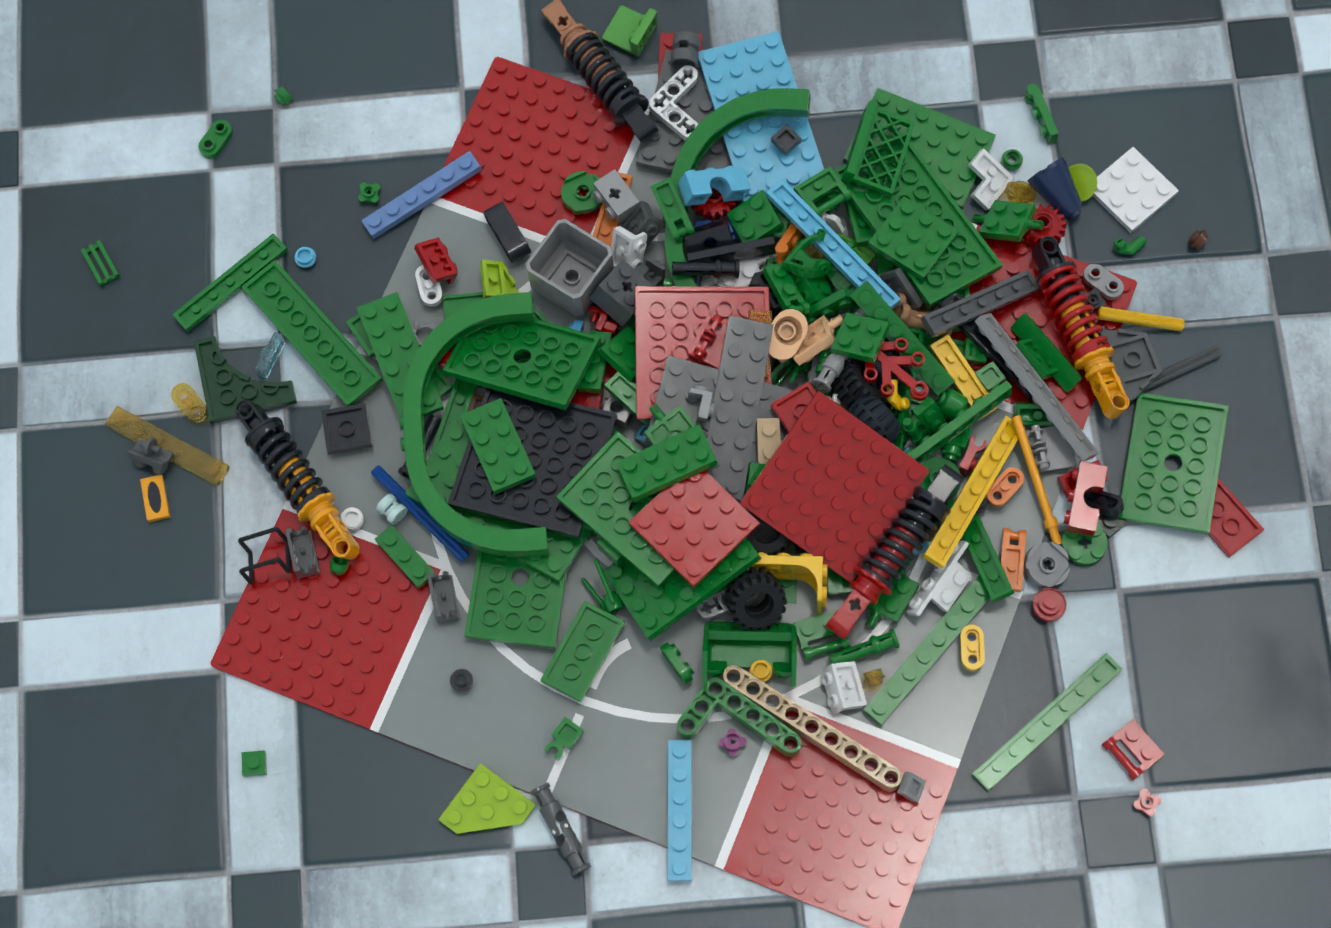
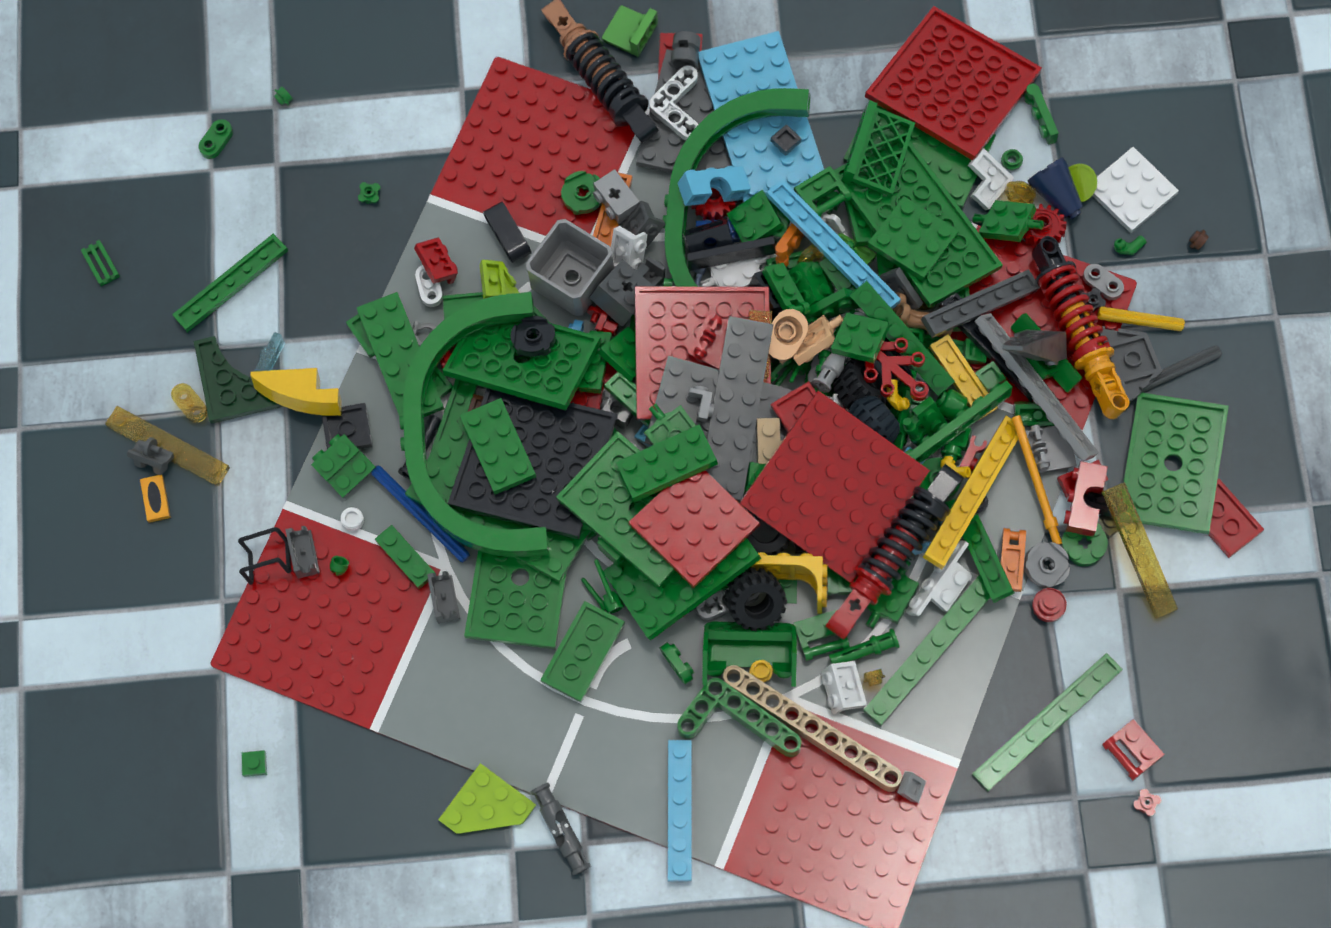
(295, 478): black piece -> none
(298, 391): none -> yellow slope
(305, 257): medium azure plate -> none
(312, 334): green plate -> none
(342, 464): none -> green plate
(391, 509): light aqua wheel -> none
(421, 195): medium blue plate -> none
(461, 687): black plate -> none
(533, 347): none -> black plate
(565, 736): green plate -> none
(672, 208): green plate -> none
(716, 269): black pin -> none
(726, 742): magenta plate -> none
(811, 267): green helmet -> none
(953, 82): none -> red plate
(963, 471): none -> yellow arm
(972, 648): yellow plate -> none
(1004, 488): orange plate -> none
(1038, 345): none -> flat silver wedge
(1139, 550): none -> clear yellow plate

